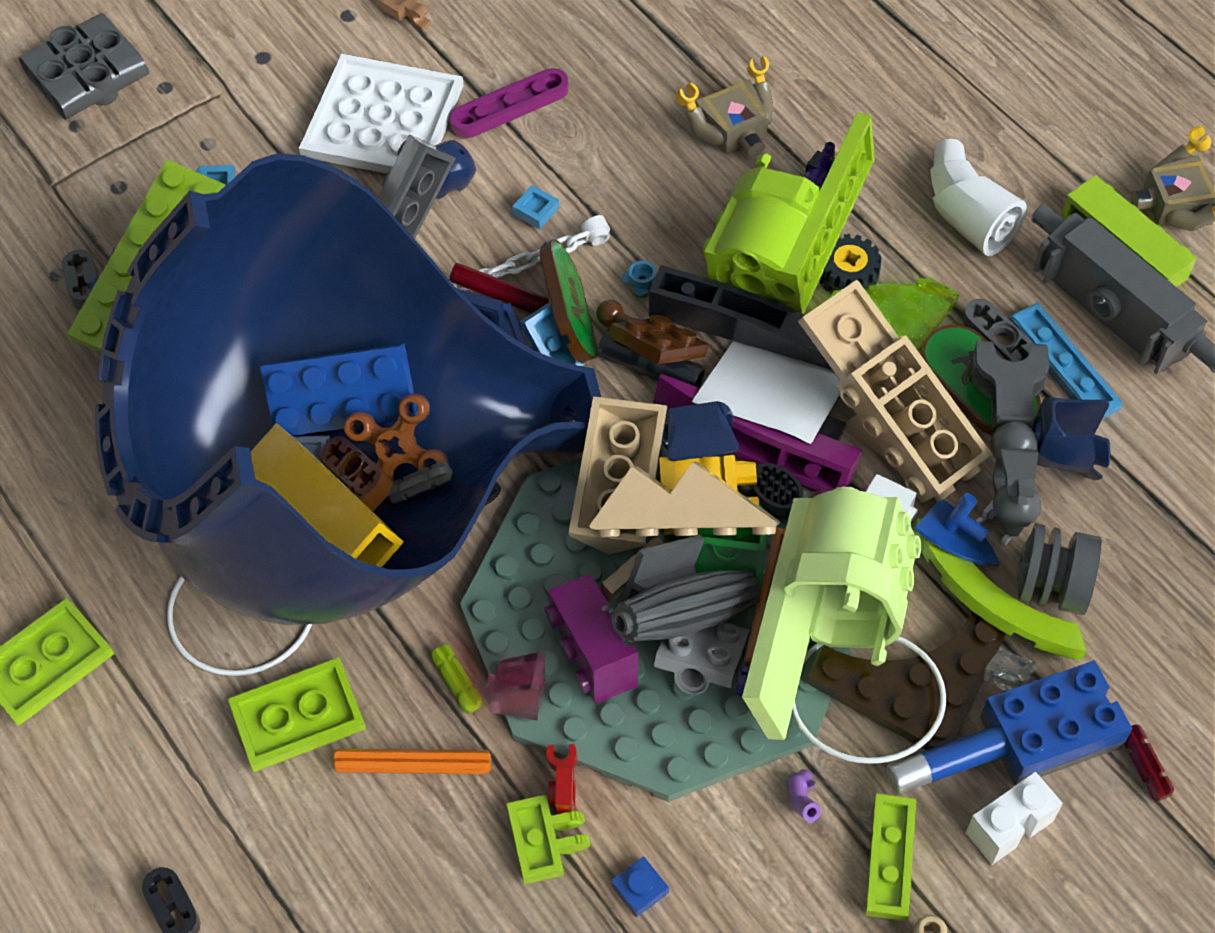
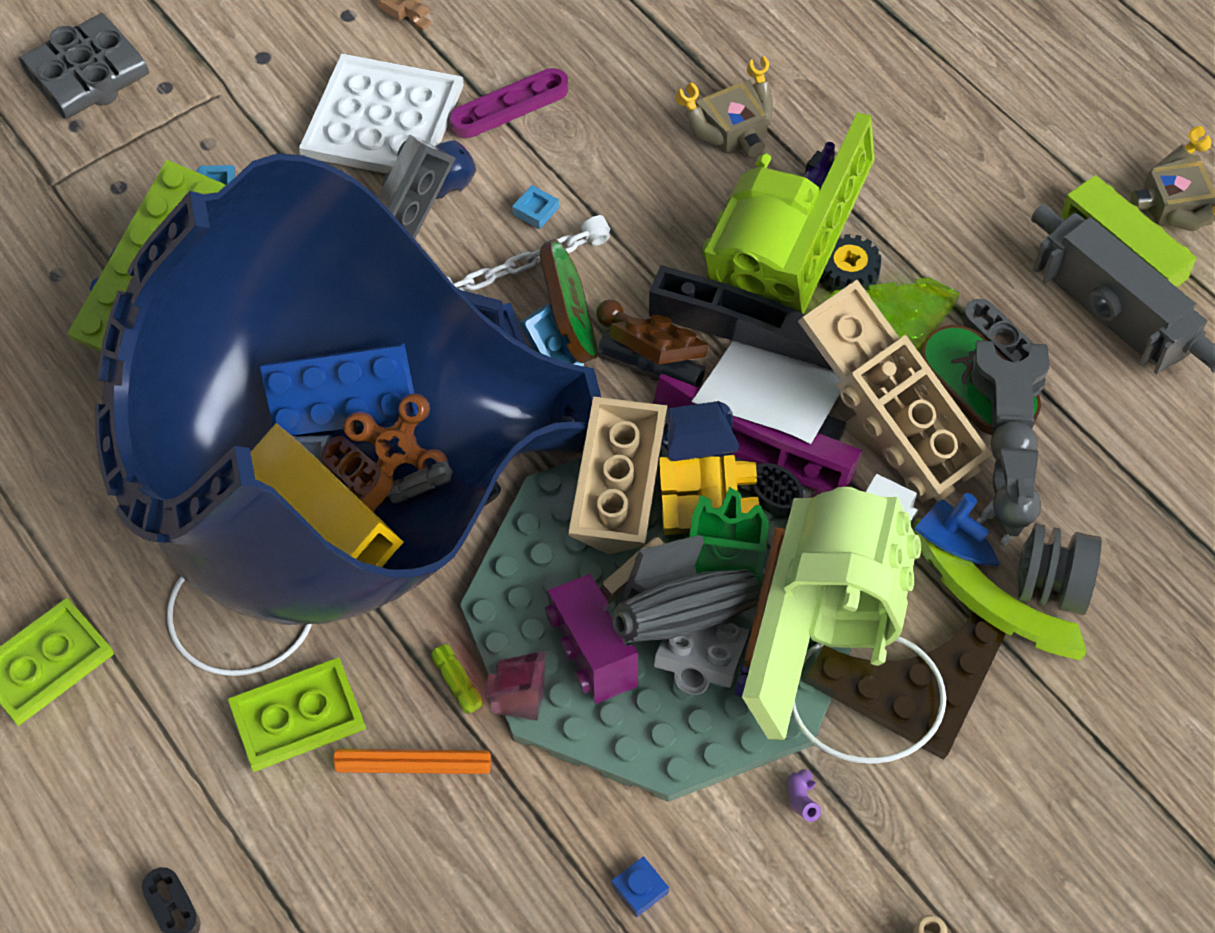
(76, 281): dark grey beam -> none
(497, 288): dark red axle -> none
(536, 838): lime hinge -> none
(563, 790): red plate -> none
(638, 271): dark azure plate -> none
(694, 503): tan slope -> none
(891, 857): lime plate -> none
(973, 203): white piece -> none
(1009, 670): clear plate -> none
(1020, 810): white brick -> none
(1030, 729): blue piece -> none
(1066, 362): dark azure tile -> none
(1068, 436): dark blue piece -> none
(1148, 764): dark red axle -> none

